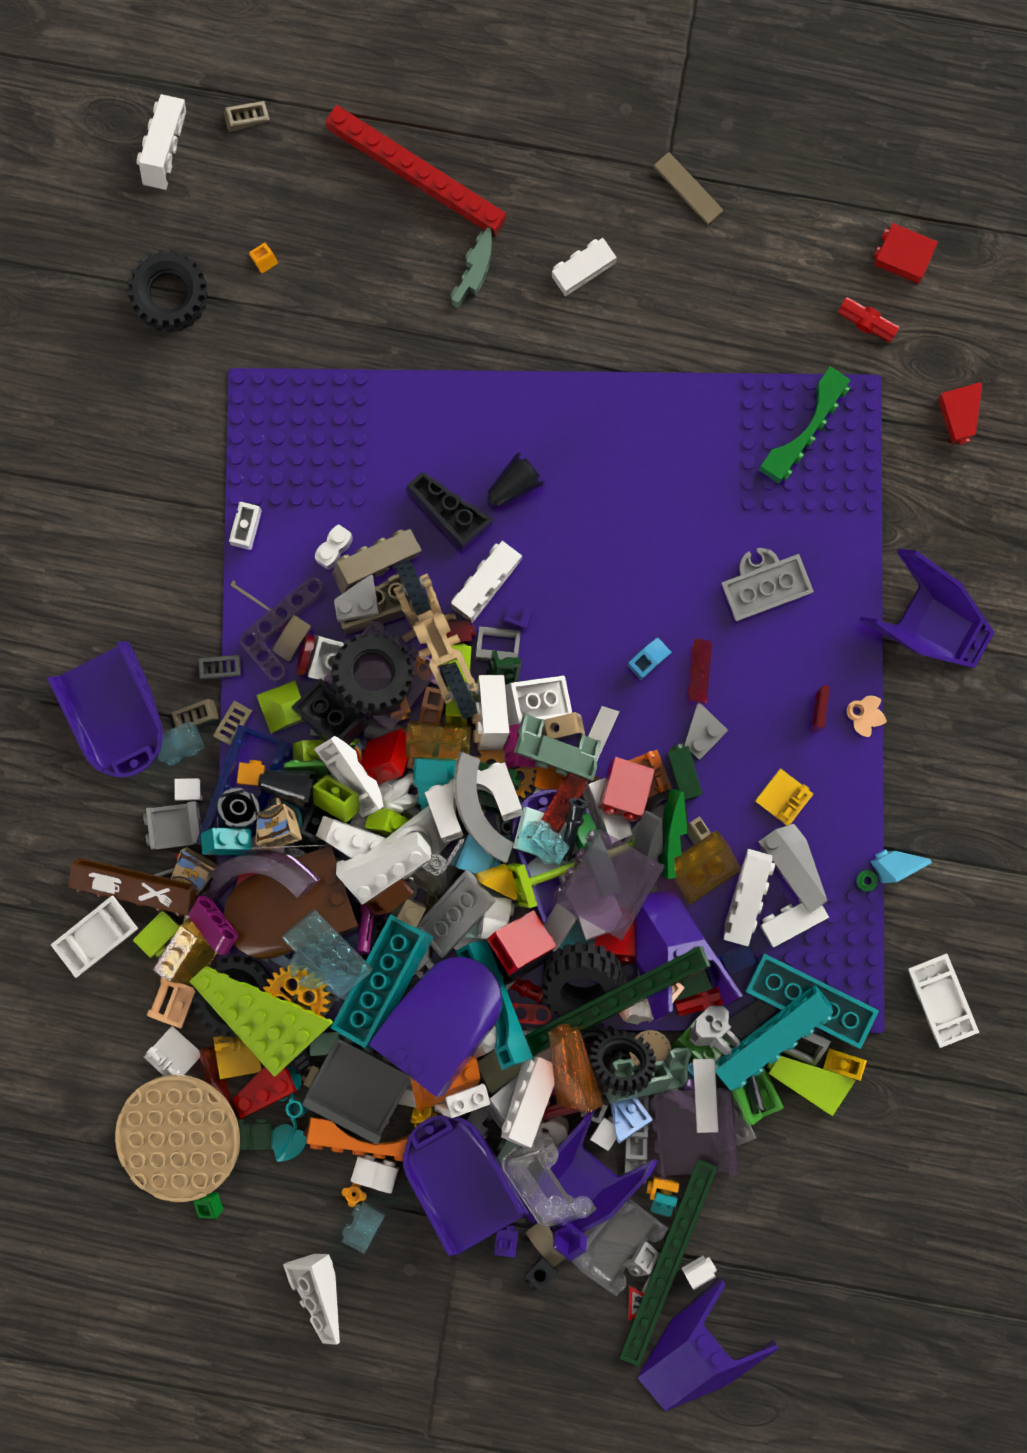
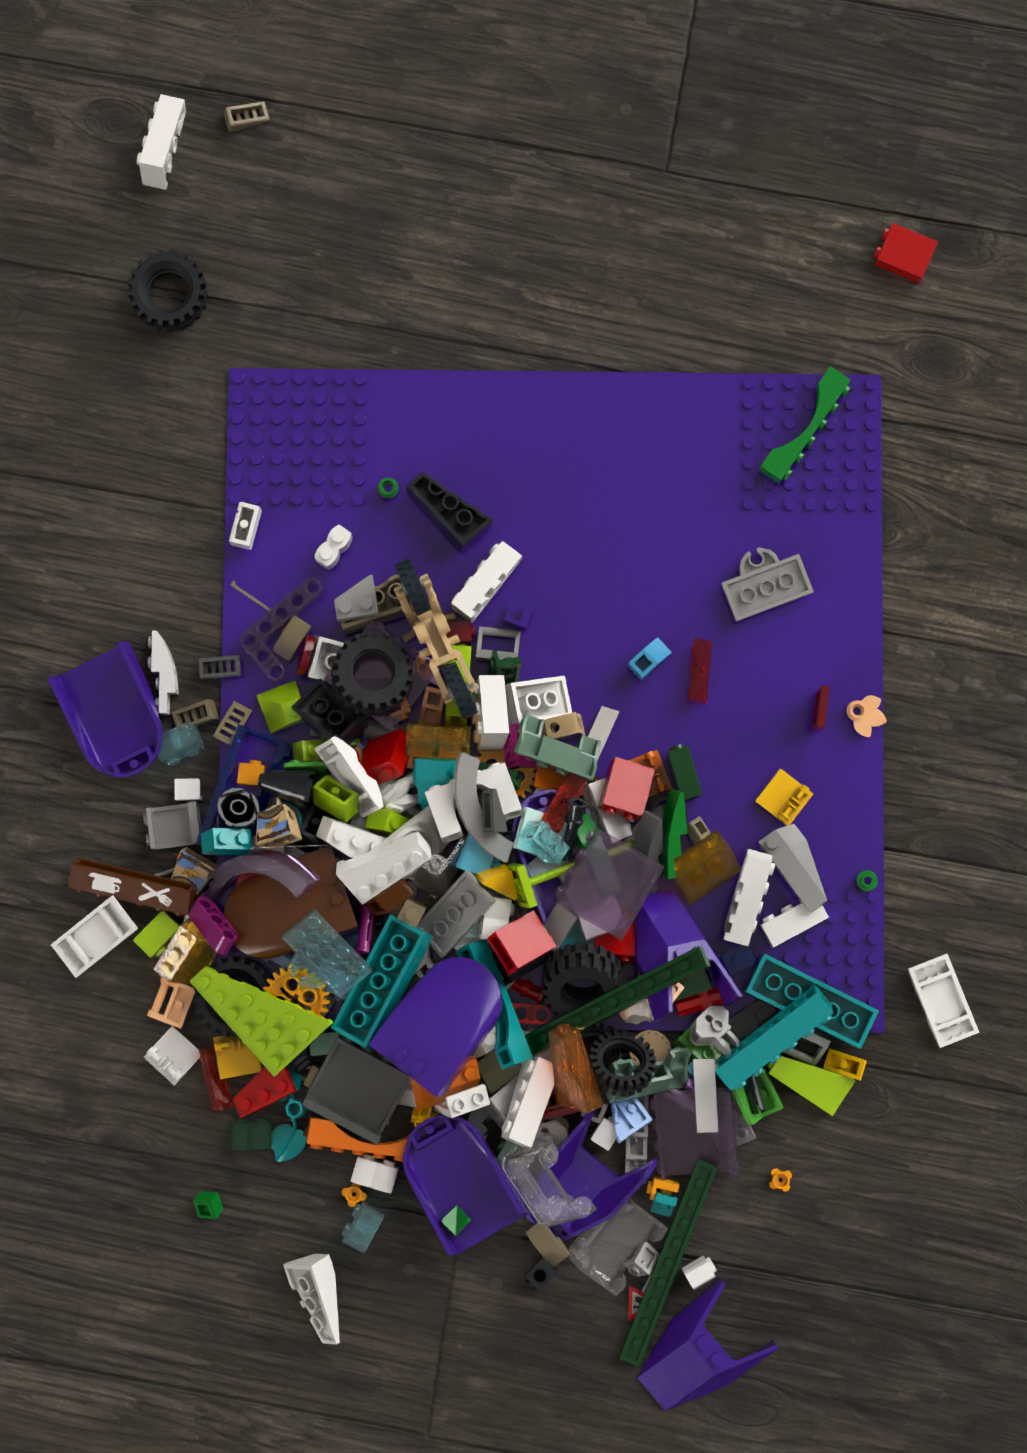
(162, 664): none -> white slope
(177, 1138): tan tile -> none
(263, 258): light orange slope -> none
(375, 559): dark tan wedge -> none
(383, 483): none -> green plate
(415, 170): red brick -> none
(456, 1220): none -> green slope
(478, 263): sand green slope -> none
(492, 812): none -> dark grey slope
(506, 1241): dark purple brick -> none
(514, 482): black cone -> none
(570, 1241): dark purple panel -> none
(583, 266): white brick -> none
(688, 188): dark tan tile -> none
(703, 732): light grey wing -> none
(776, 1174): none -> light orange plate
(868, 320): red piece -> none
(895, 865): medium azure slope -> none
(940, 617): dark purple windscreen -> none
(961, 412): red slope -> none

